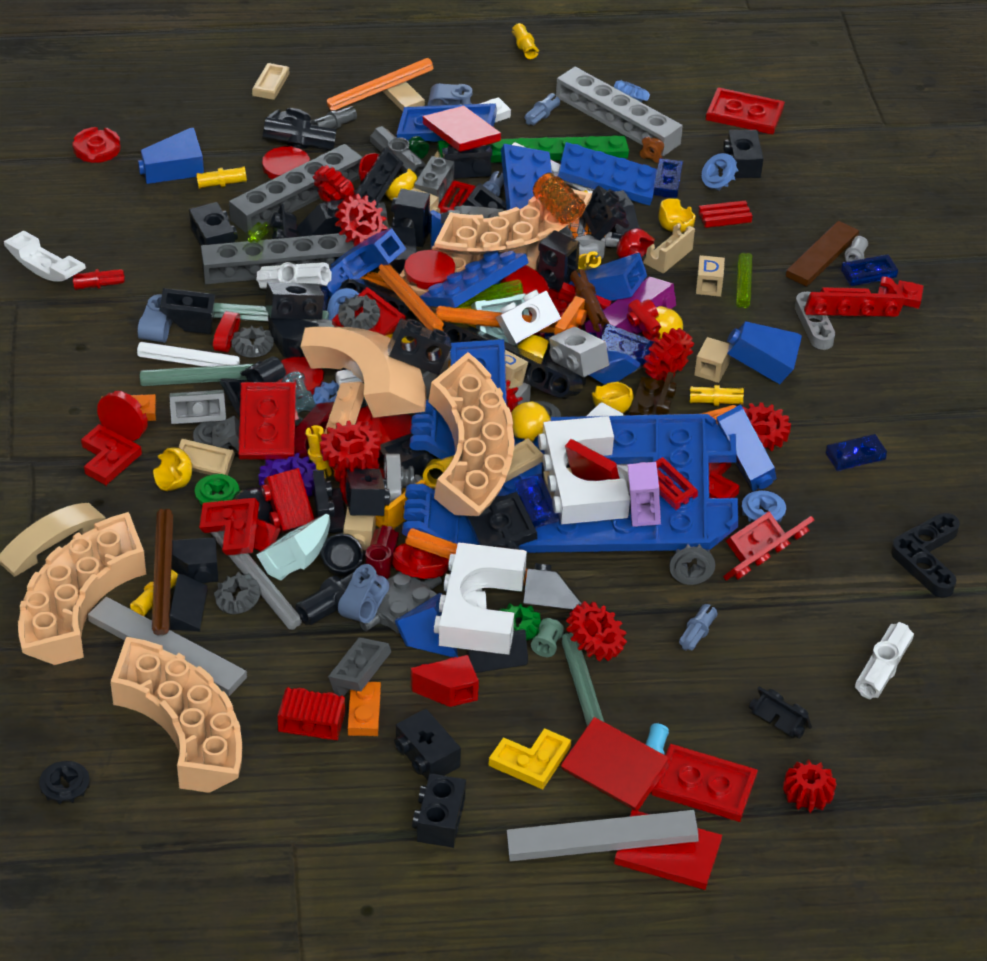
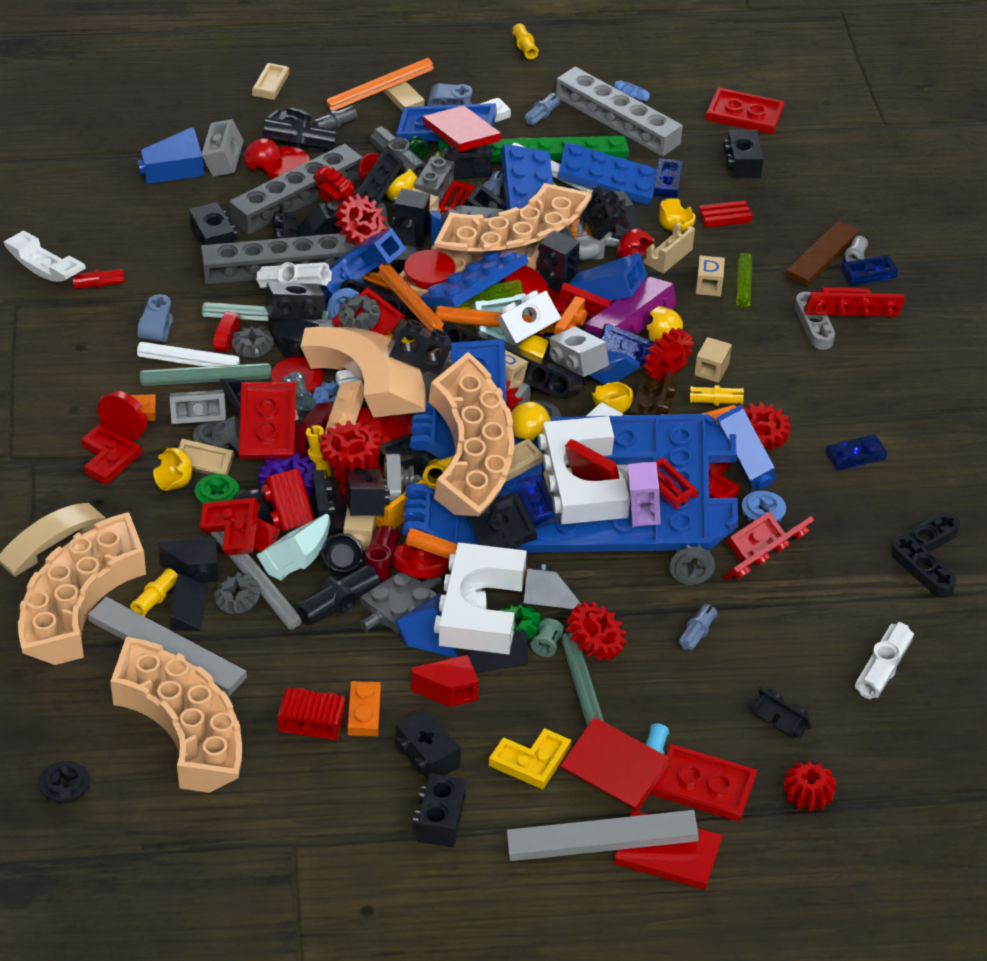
(96, 145): red tile -> none
(162, 572): reddish brown axle -> none
(189, 309): black slope -> none
(221, 177): yellow pin -> none
(222, 147): none -> light grey brick
(258, 232): clear neon green axle -> none
(262, 153): none -> red hair
(265, 371): black piece -> none
(358, 665): dark grey bracket -> none
(363, 597): sand blue piece -> none
(558, 198): clear orange piece -> none
(586, 290): reddish brown pin -> none
(588, 261): yellow pin -> none
(644, 316): red plate -> none
(654, 143): dark orange plate -> none
(710, 171): medium blue gear -> none
(765, 349): blue slope -> none
(910, 290): red plate -> none

